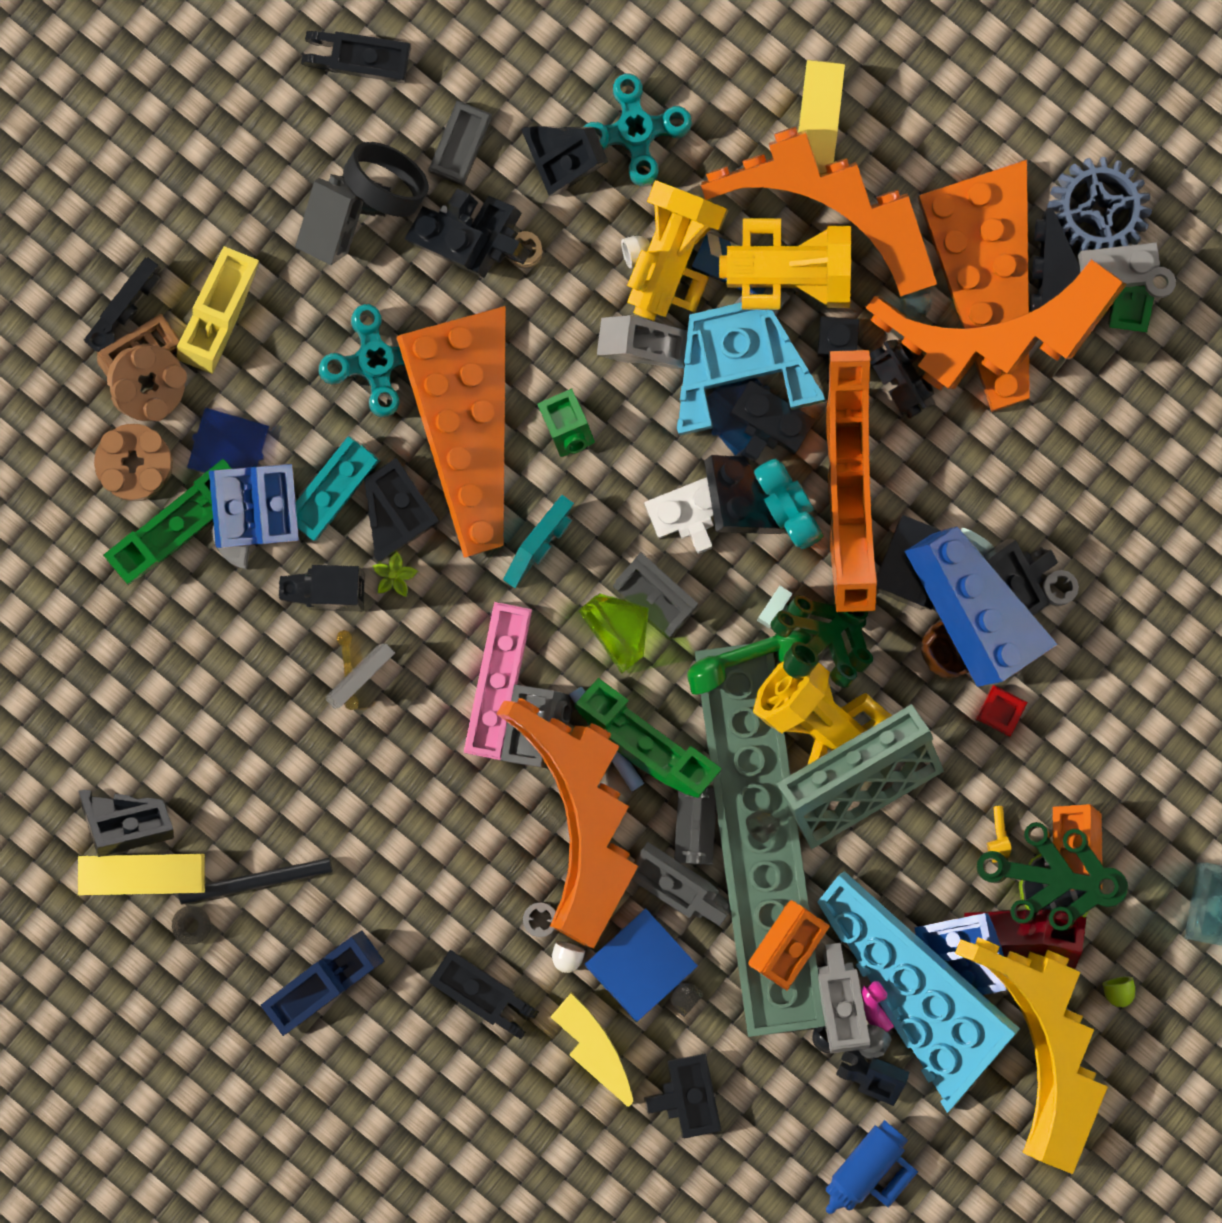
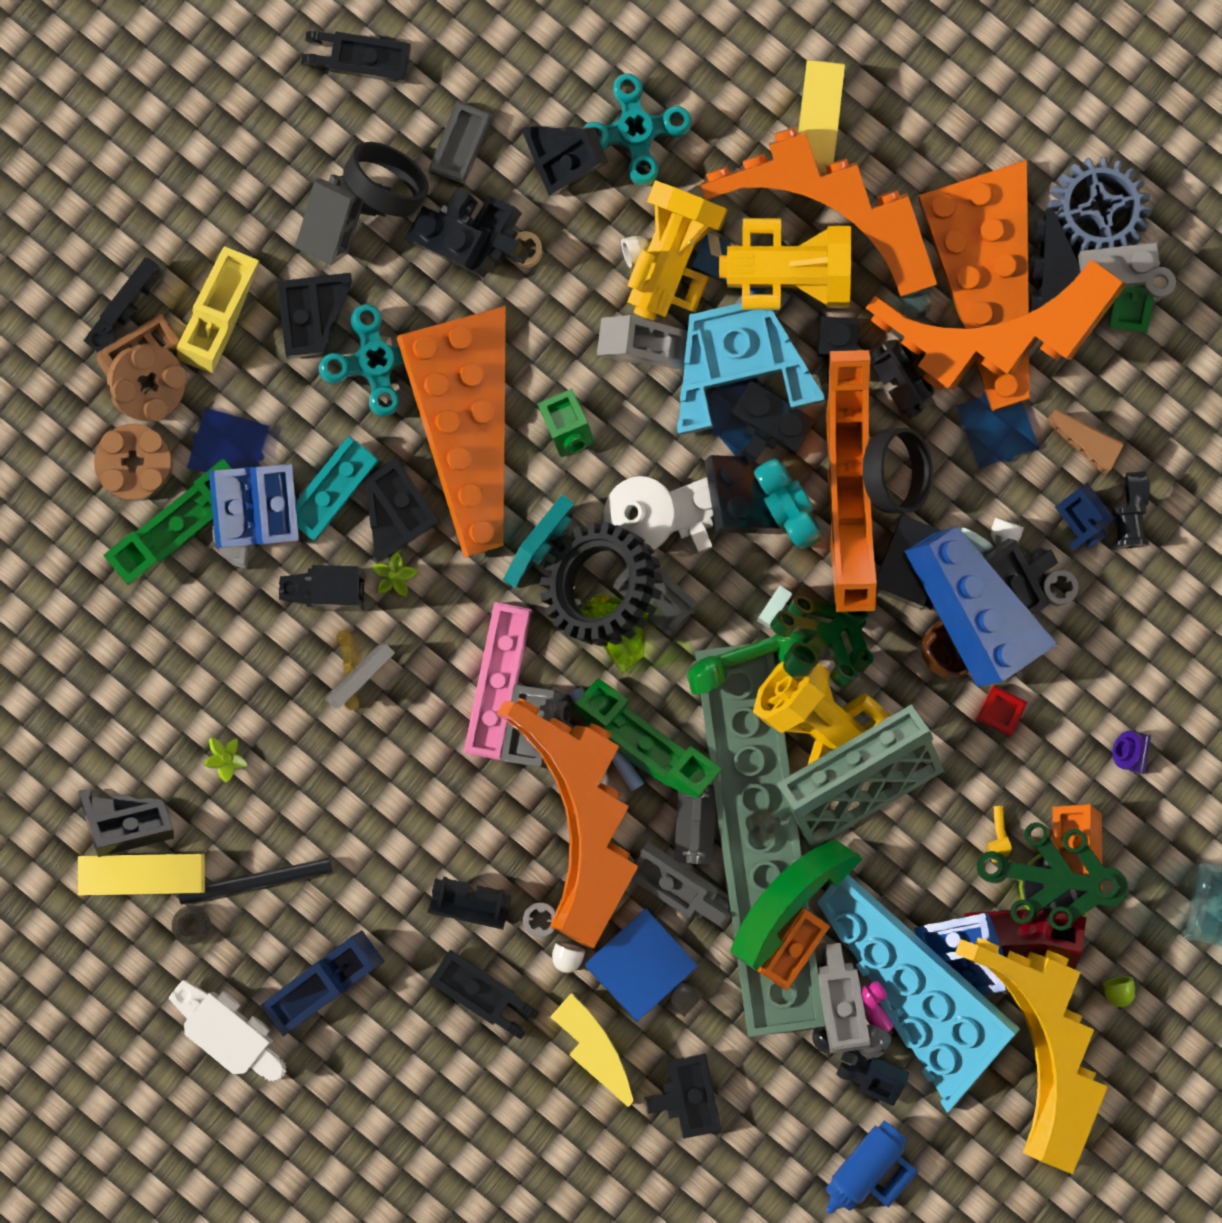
(224, 758): none -> lime plant
(226, 1033): none -> white hinge
(311, 312): none -> black wing
(482, 907): none -> black hinge
(639, 592): none -> black tyre
(654, 507): none -> white dish
(786, 896): none -> green slope
(874, 470): none -> black tyre
(997, 433): none -> clear blue piece
(1002, 530): none -> white hinge
(1085, 516): none -> dark blue bracket
(1093, 444): none -> medium nougat slope
(1130, 518): none -> black connector
(1131, 751): none -> dark purple plate

